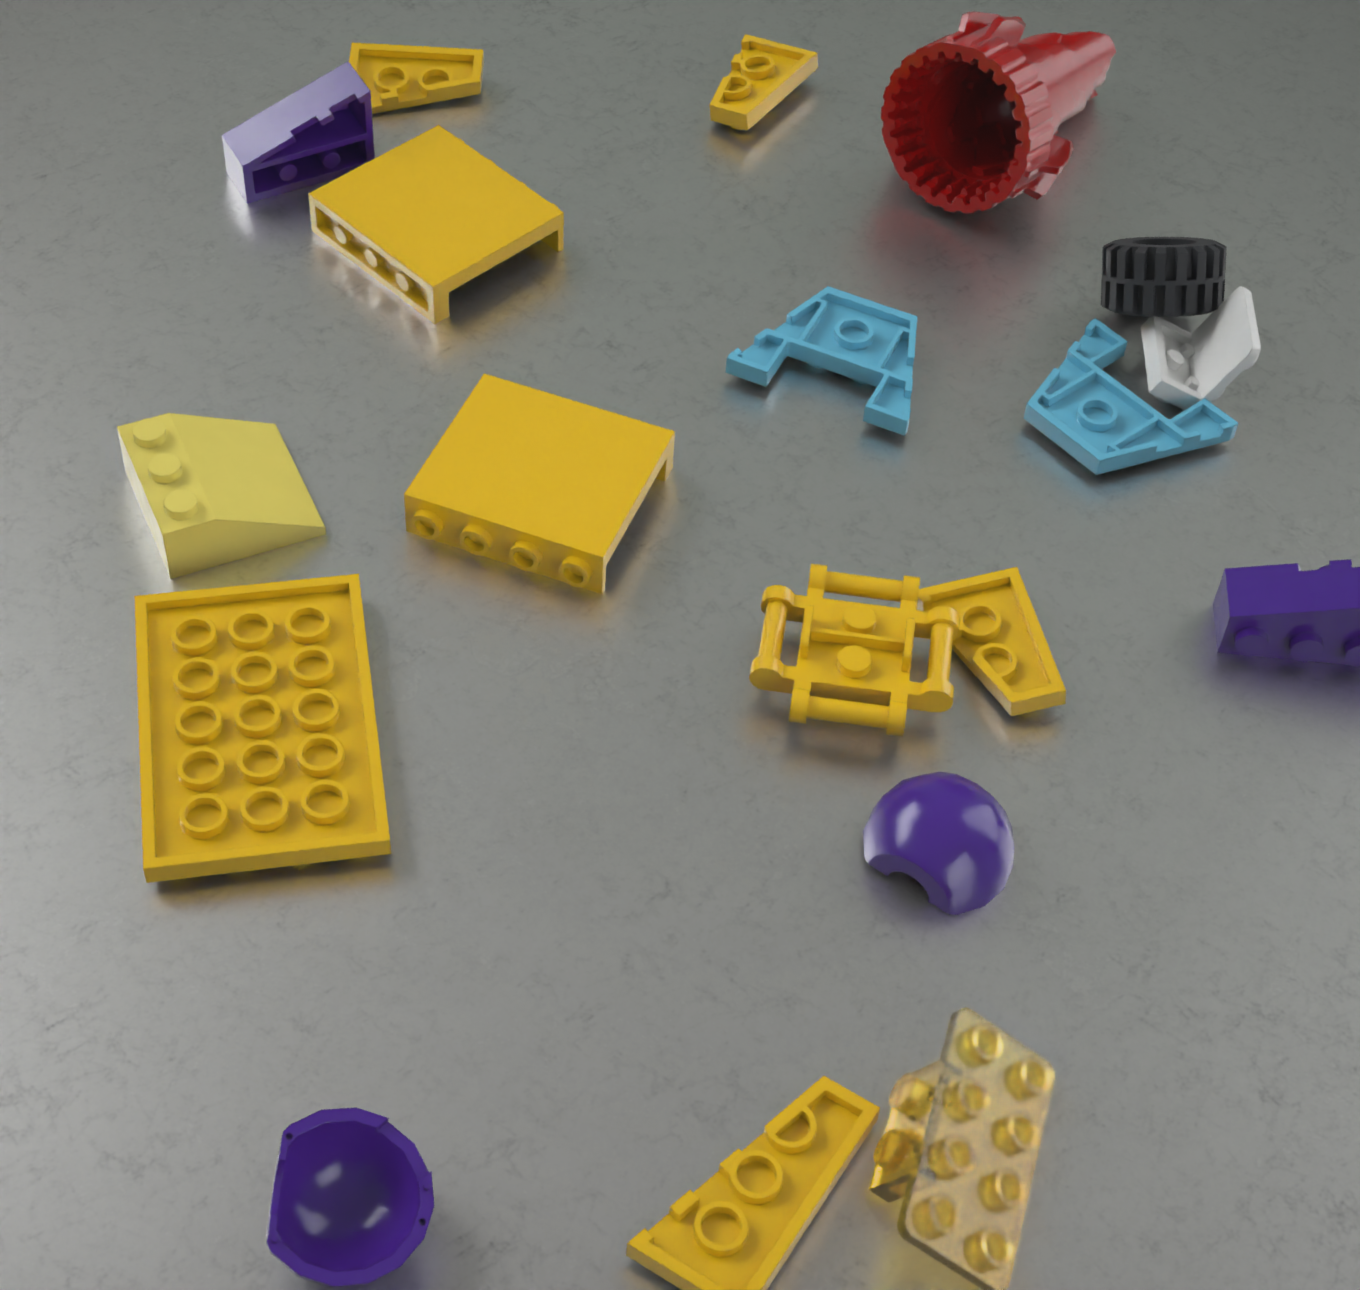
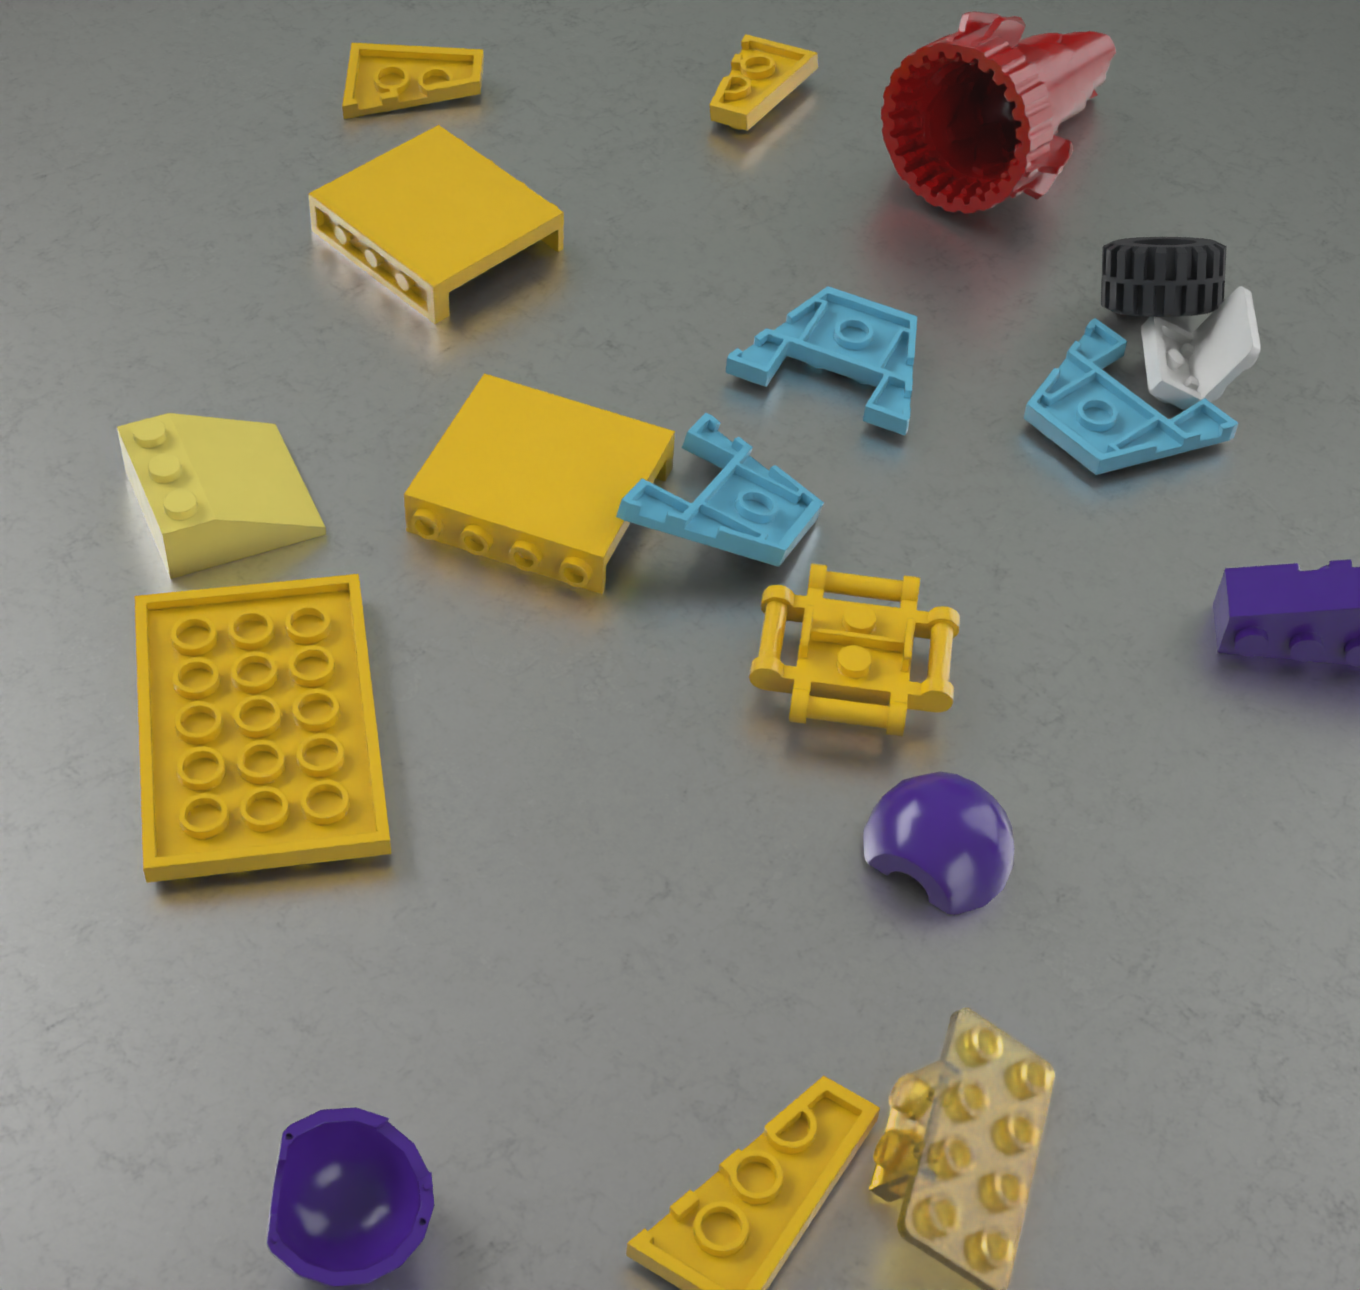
(303, 137): dark purple wedge -> none
(740, 511): none -> medium azure wing
(1001, 639): yellow wing -> none

